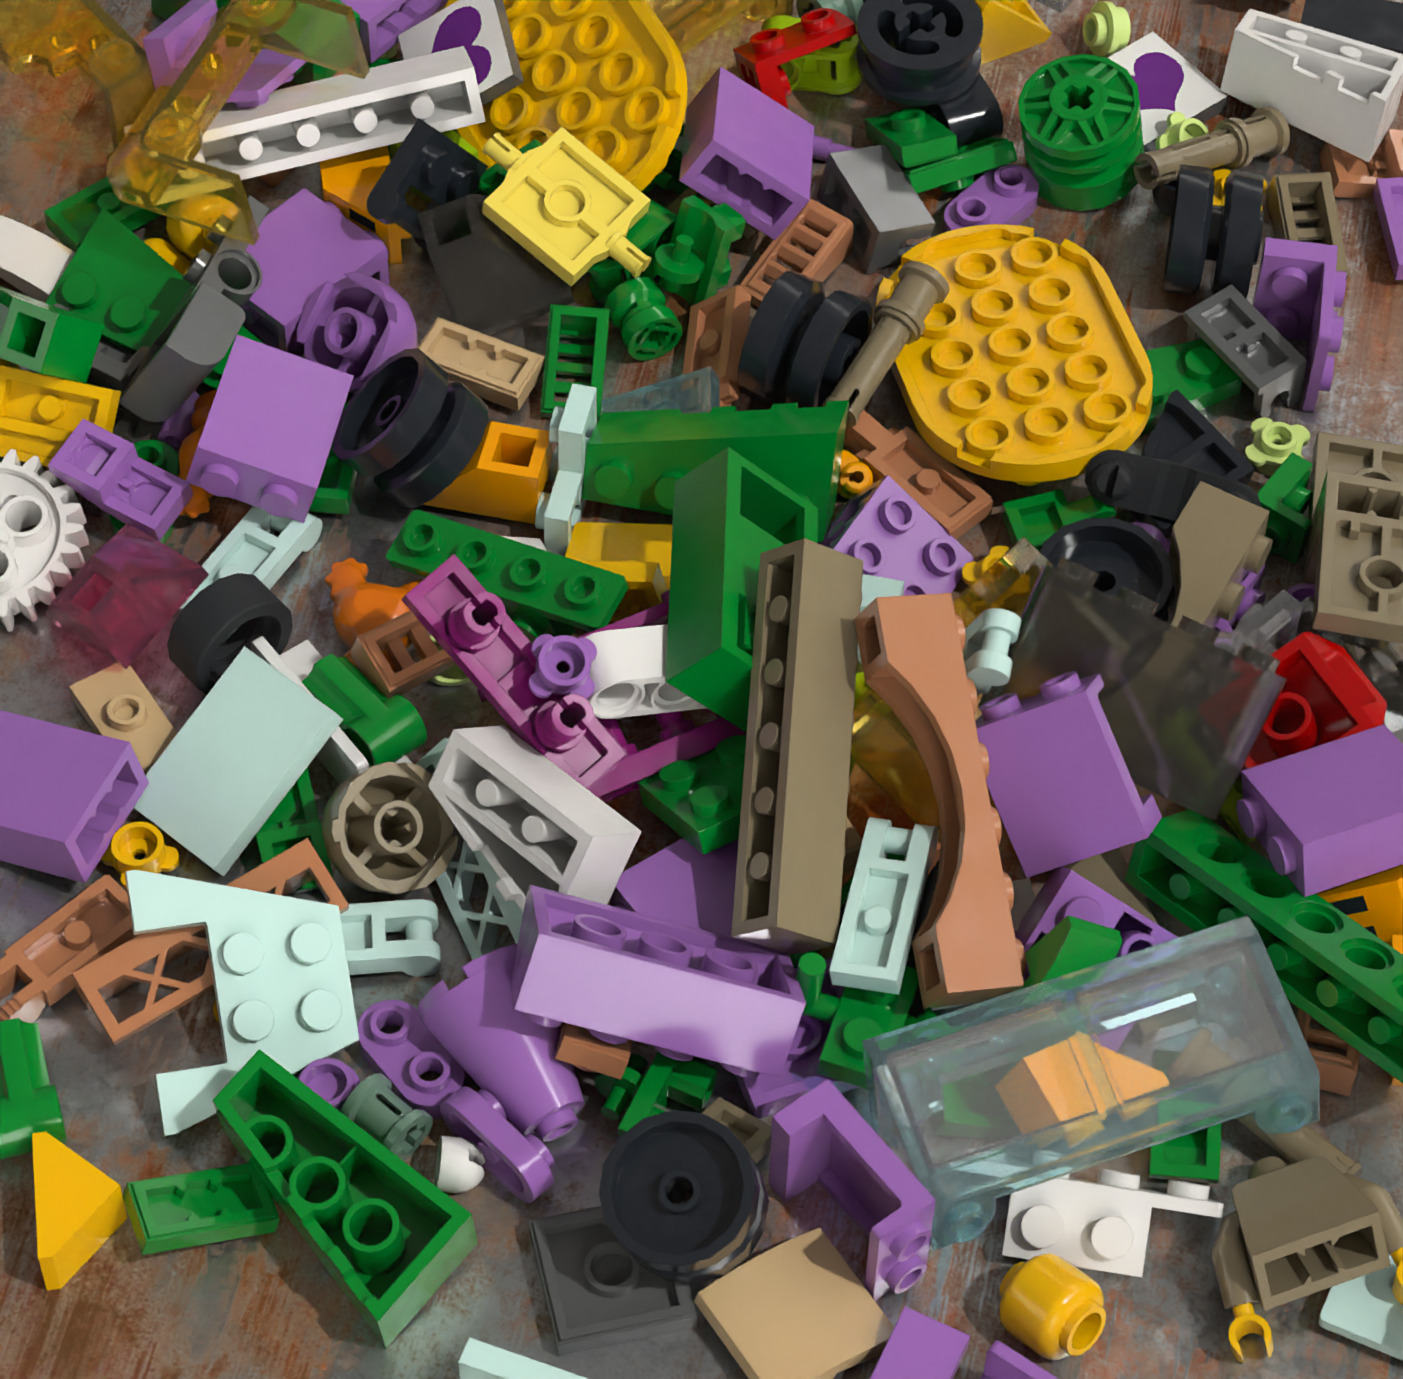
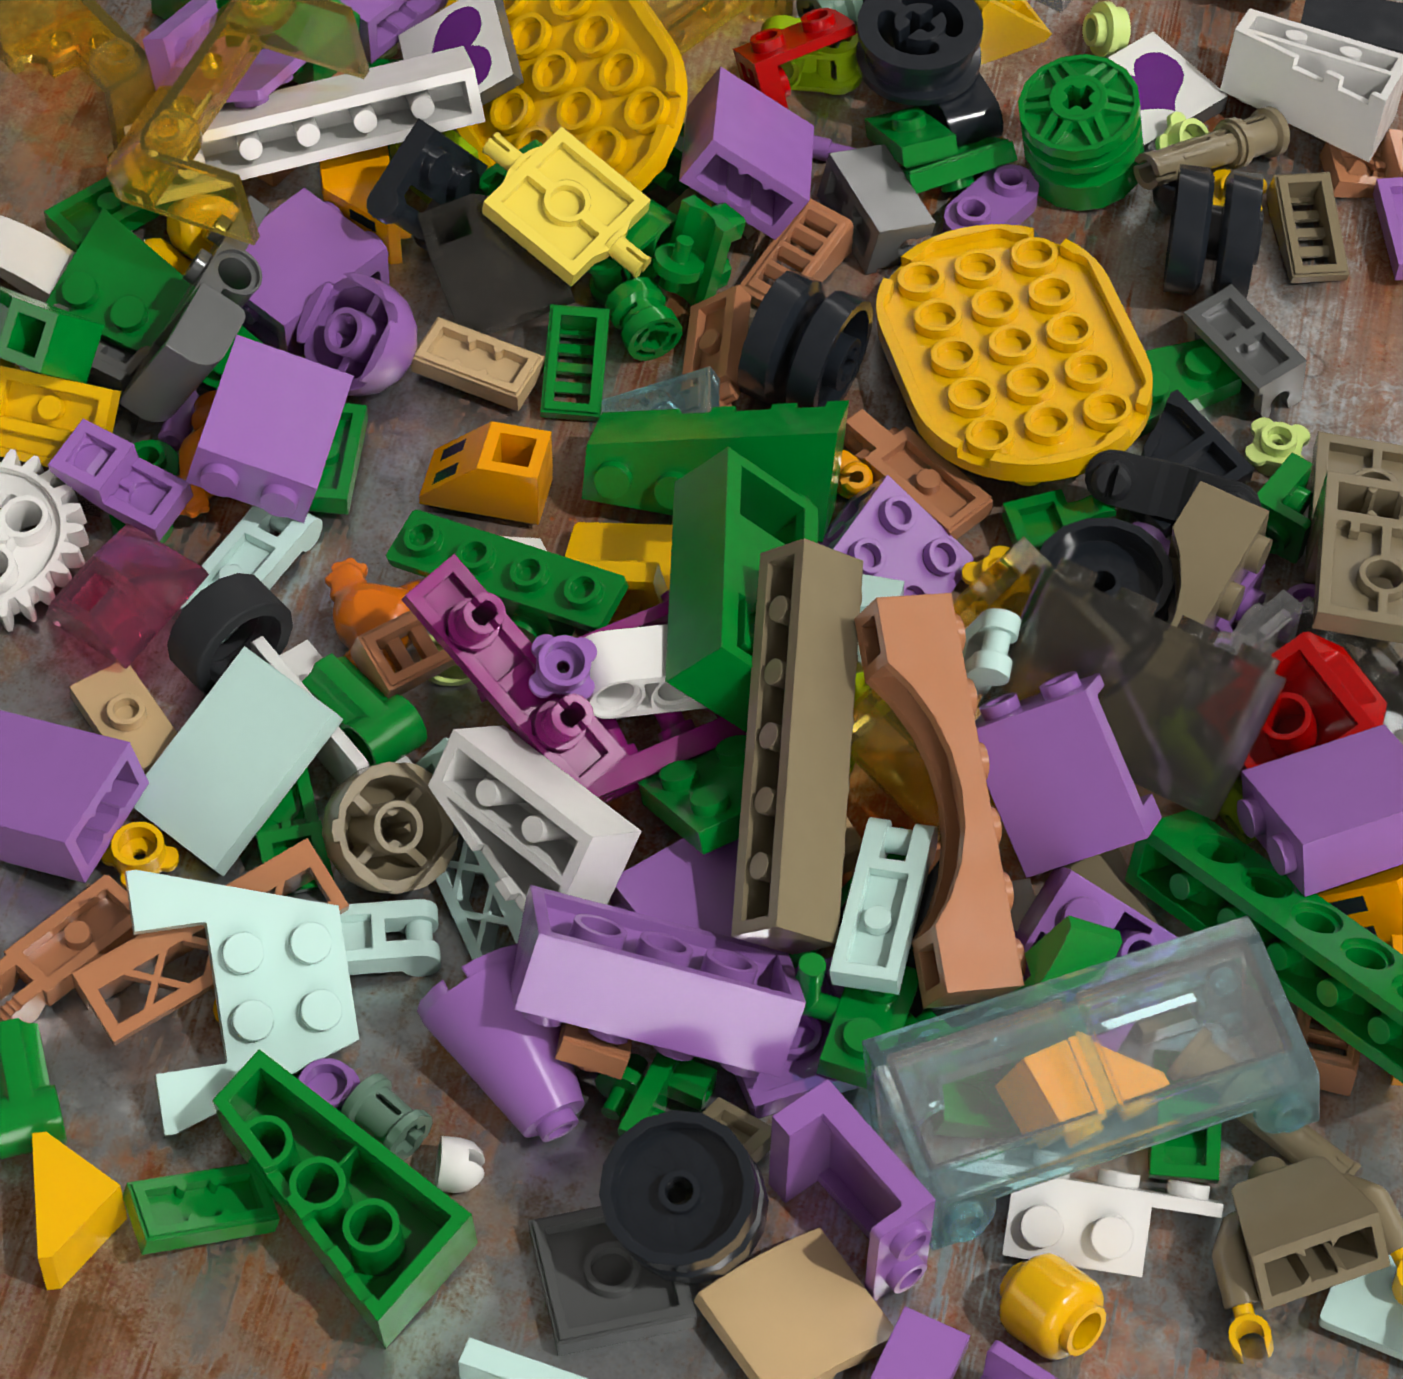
(408, 1055): medium lavender plate -> none
(410, 428): black wheel -> none
(514, 1159): medium lavender plate -> none
(571, 430): light aqua plate -> none
(896, 323): dark tan pin -> none
(1297, 297): medium lavender bracket -> none

